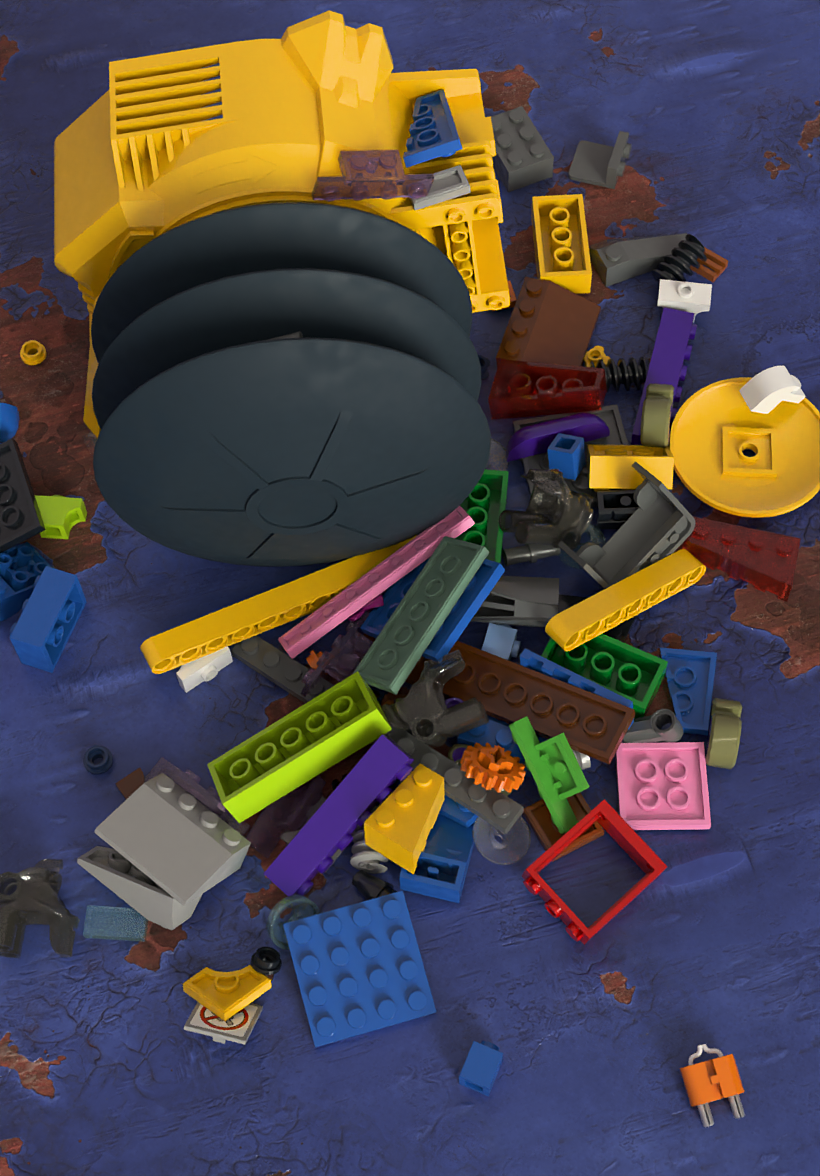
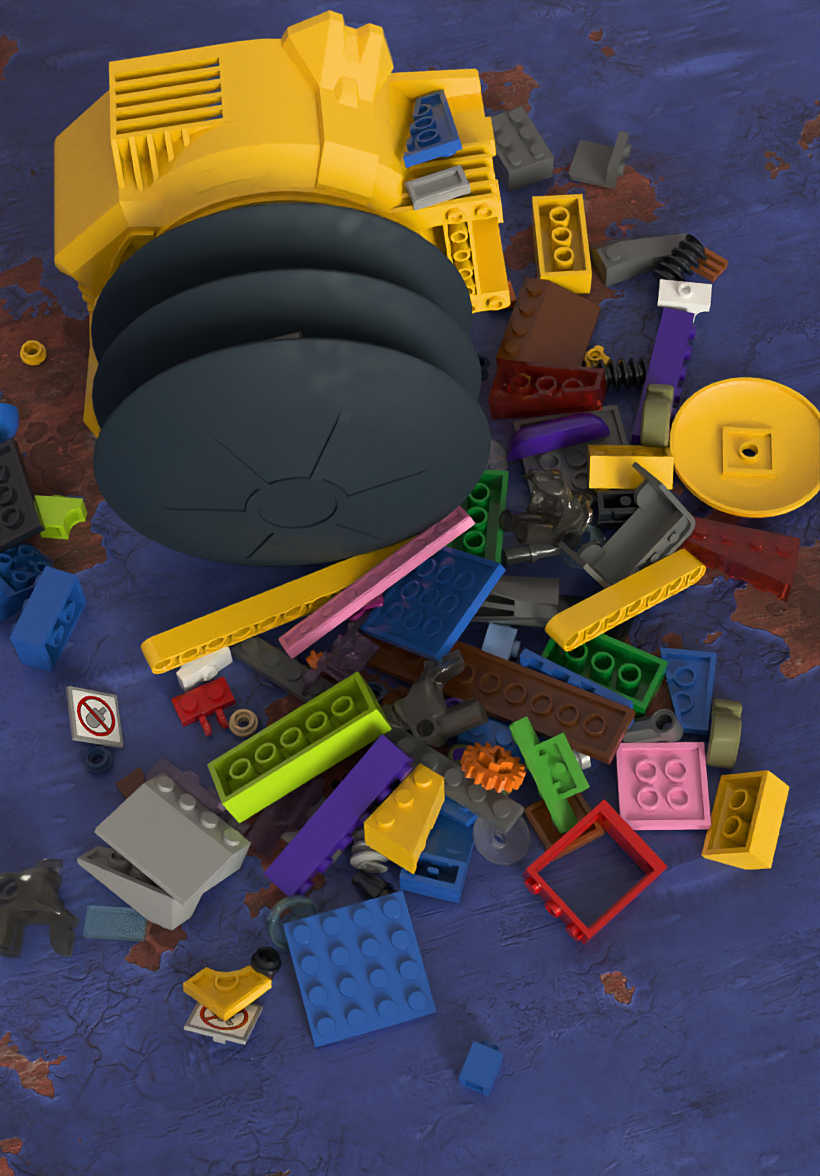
(94, 717): none -> piece
(203, 702): none -> red hinge
(240, 716): none -> tan plate
(370, 176): bracket -> none
(421, 614): sand green tile -> none
(567, 455): blue brick -> none
(712, 1081): orange piece -> none
(746, 820): none -> yellow slope
(770, 388): white brick -> none

